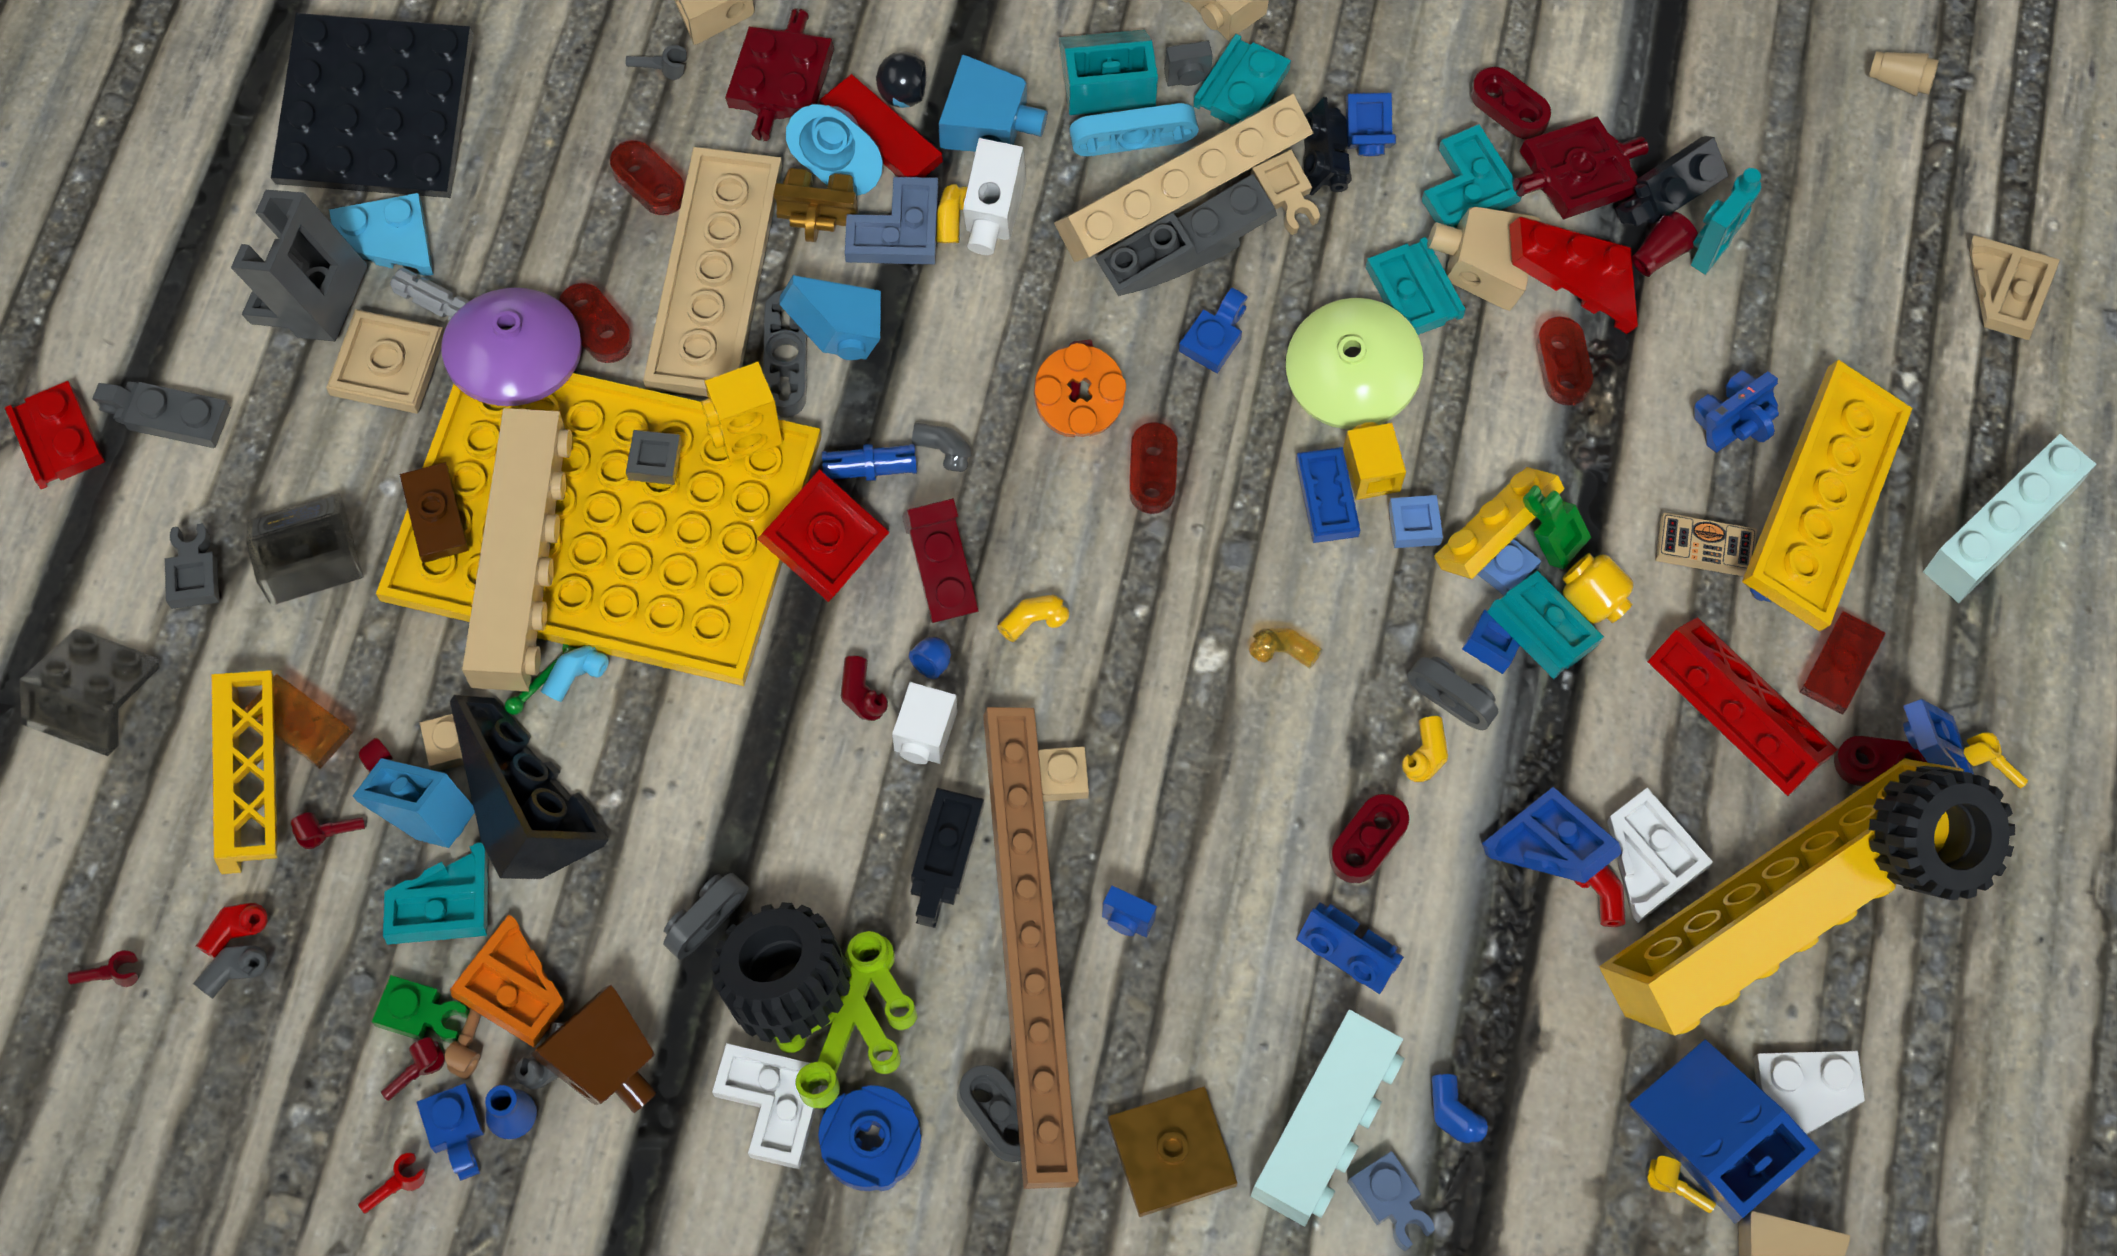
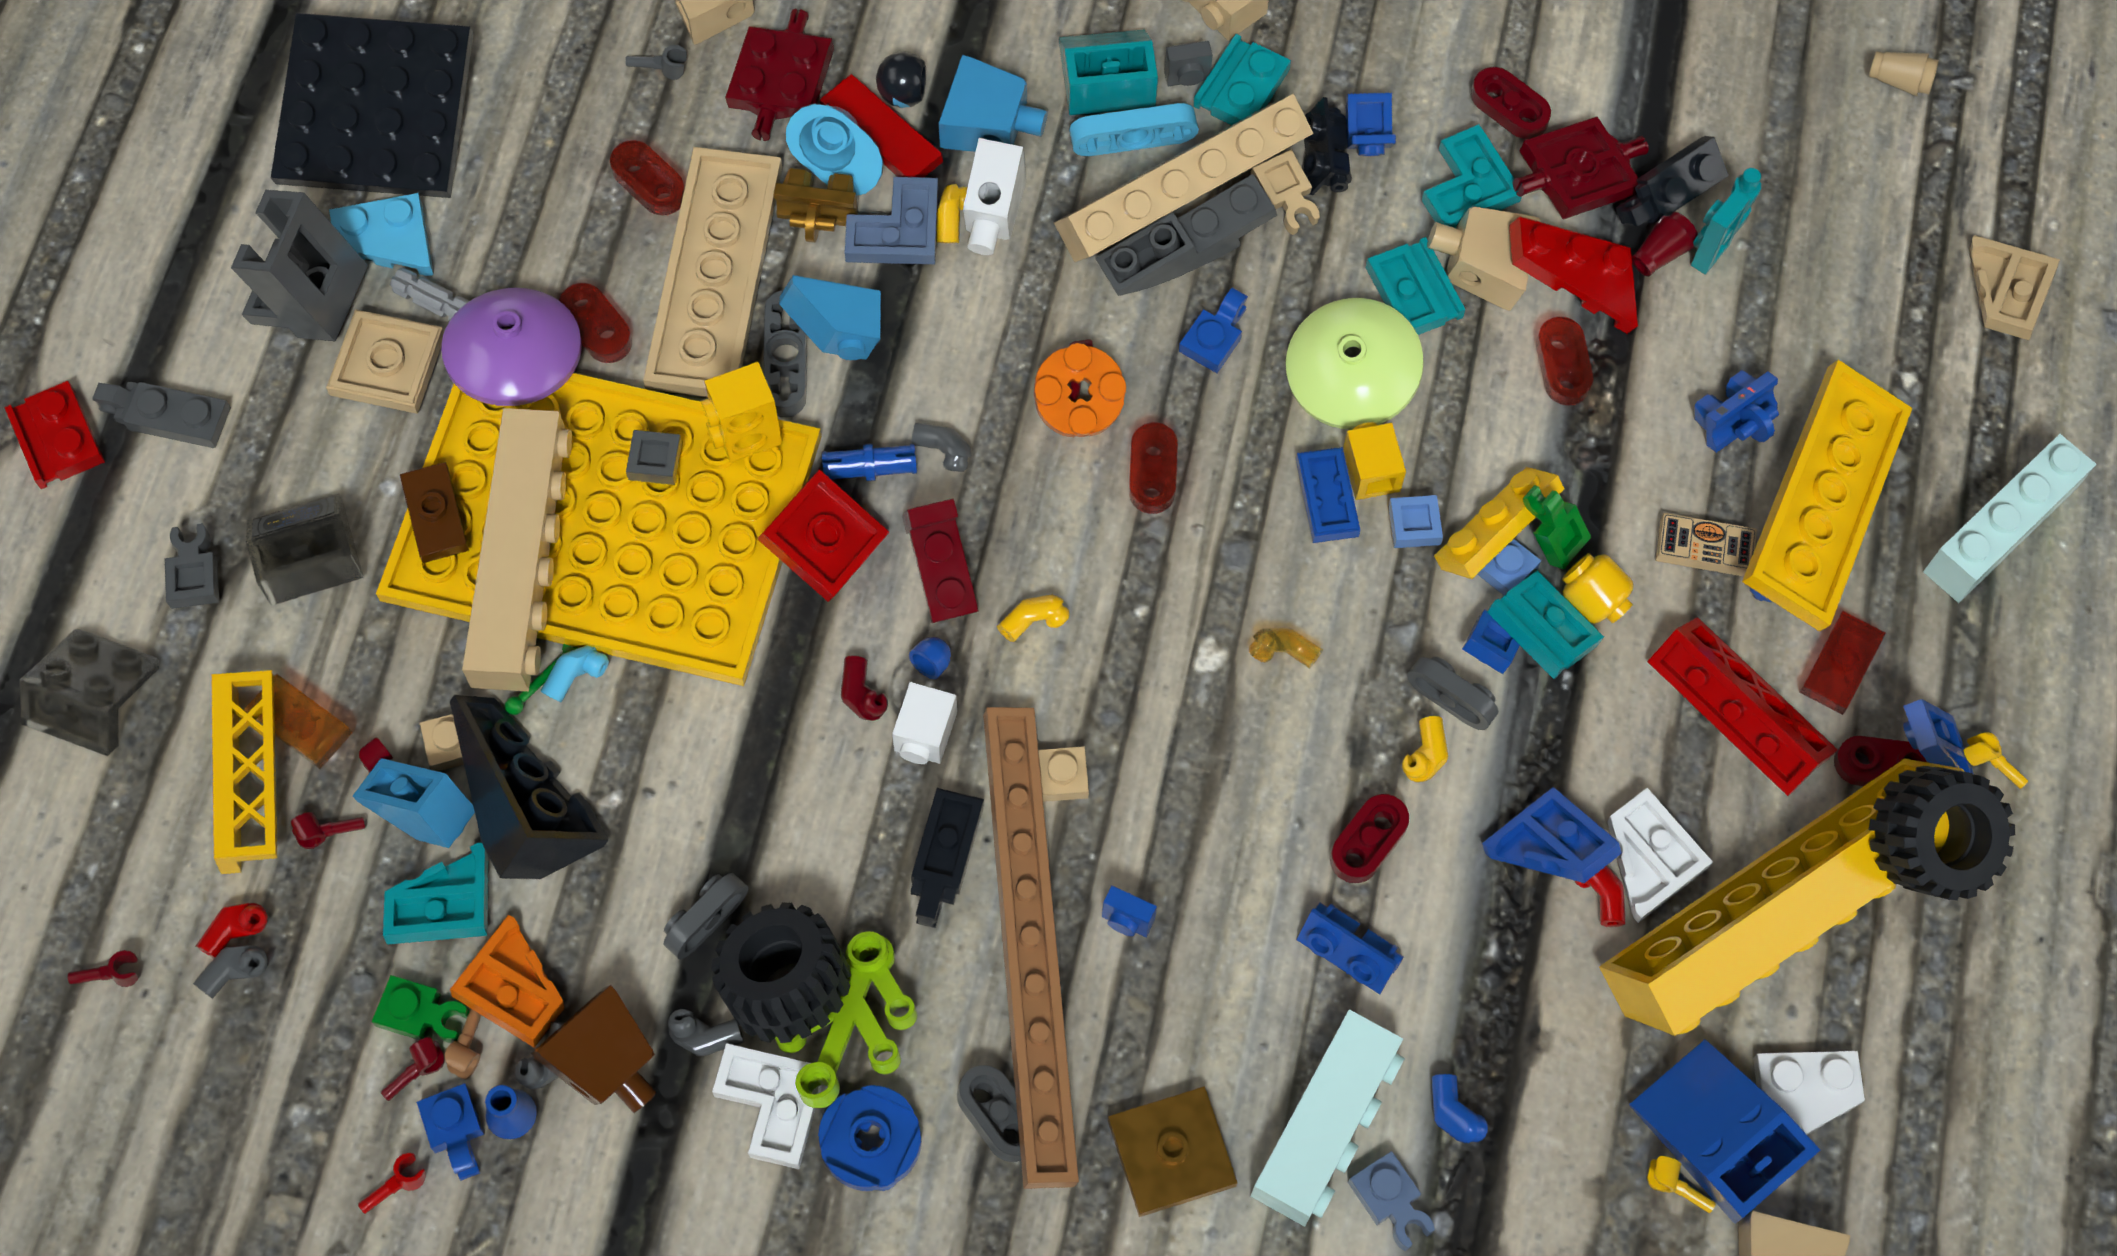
(700, 1037): none -> dark grey arm

